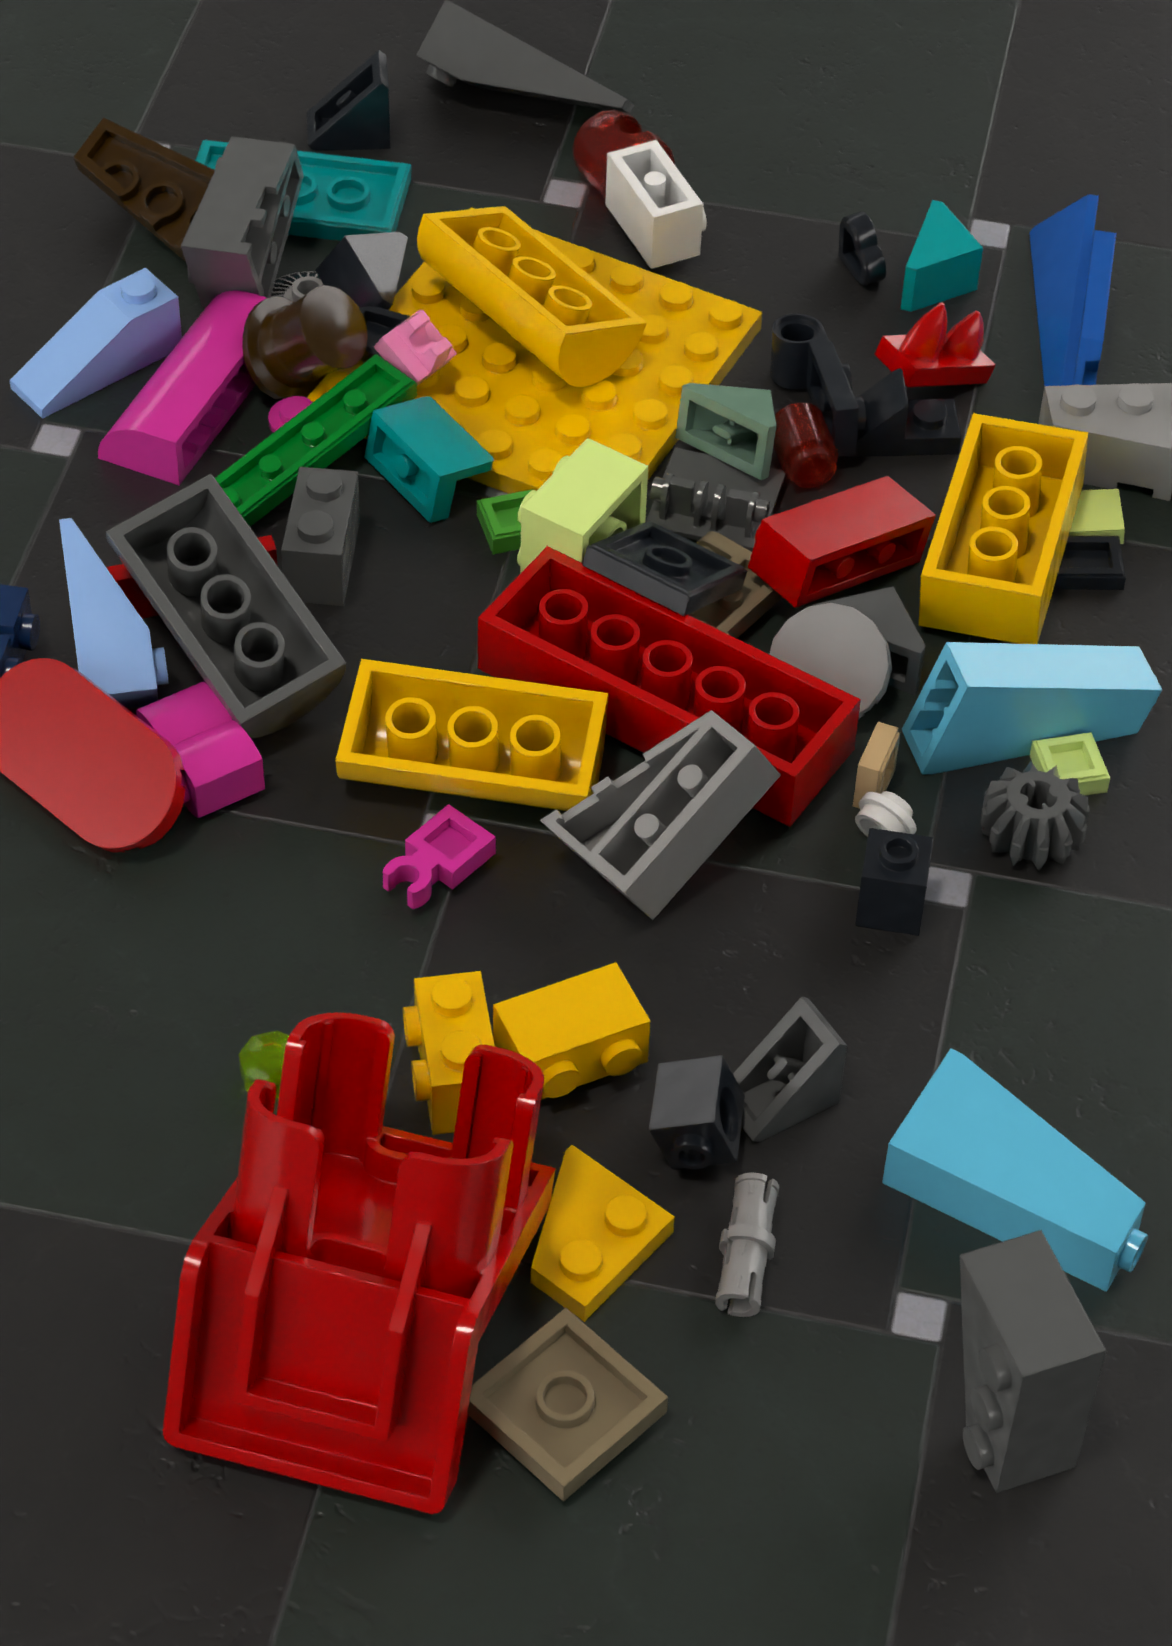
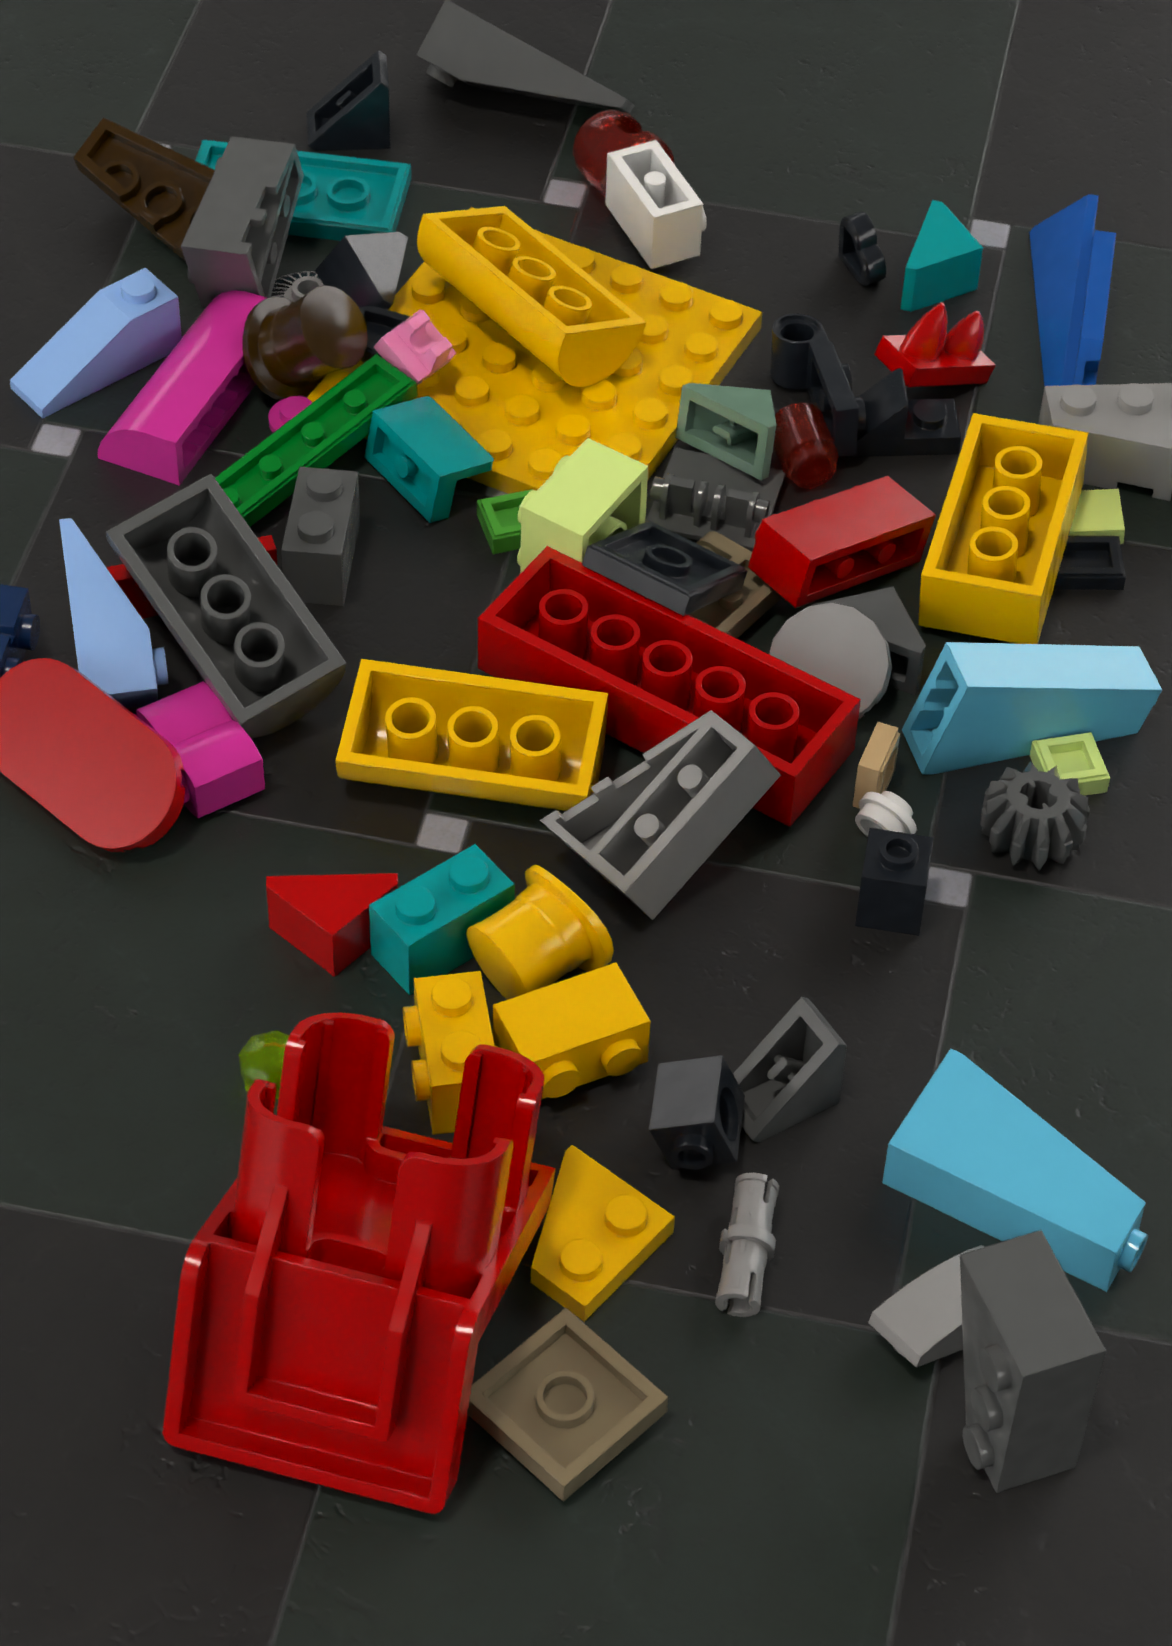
(326, 914): none -> red slope
(425, 922): none -> teal brick
(442, 850): dark pink plate -> none
(539, 937): none -> yellow piece
(925, 1315): none -> light grey slope

